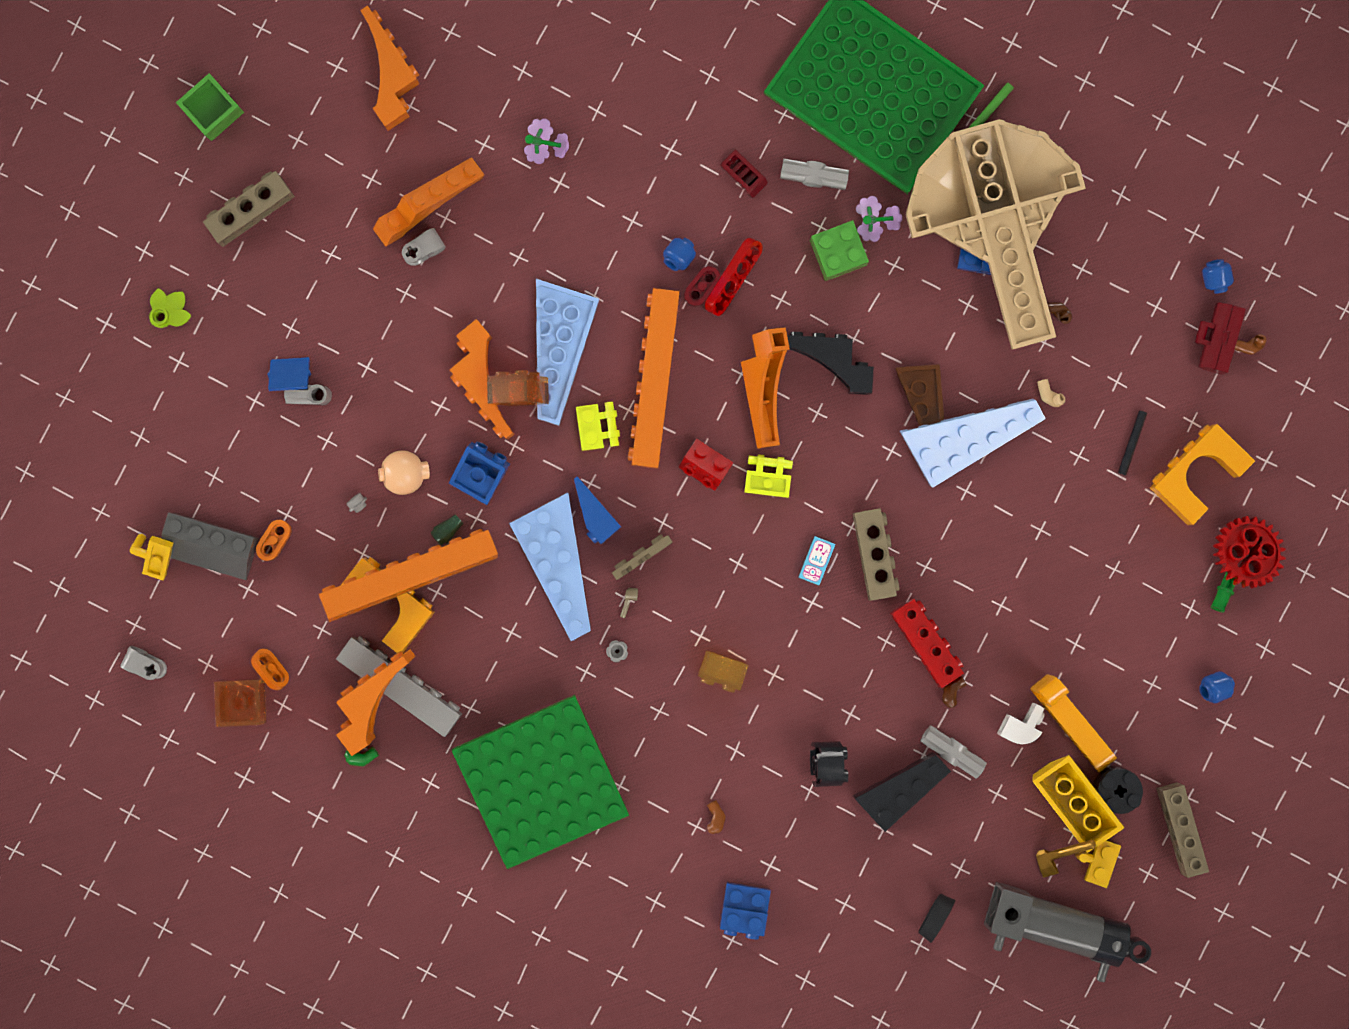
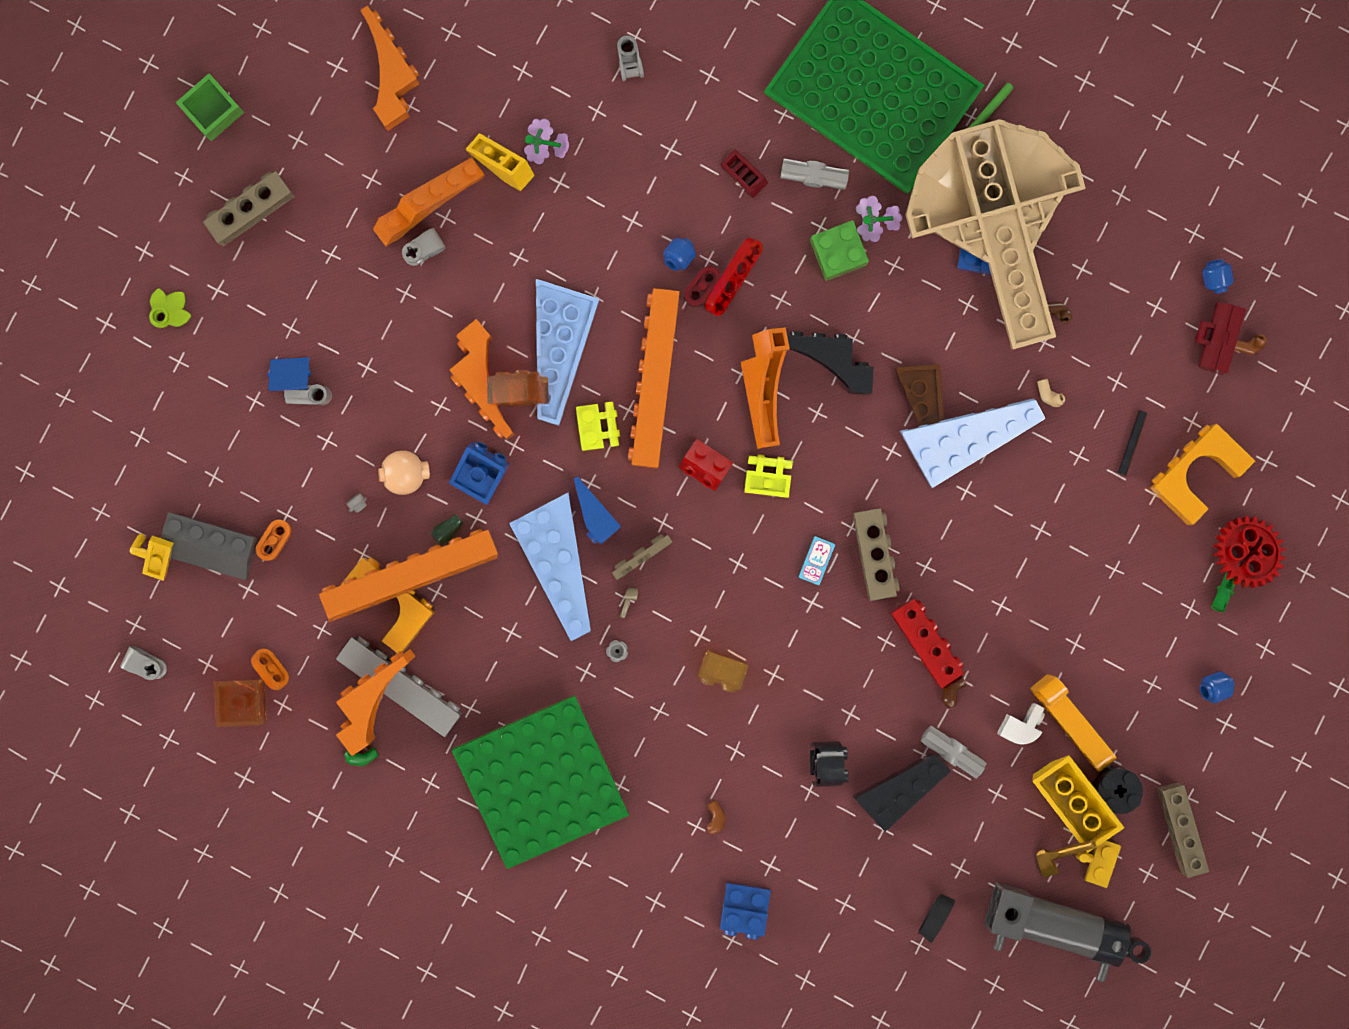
(501, 161): none -> yellow slope
(630, 62): none -> light grey piece

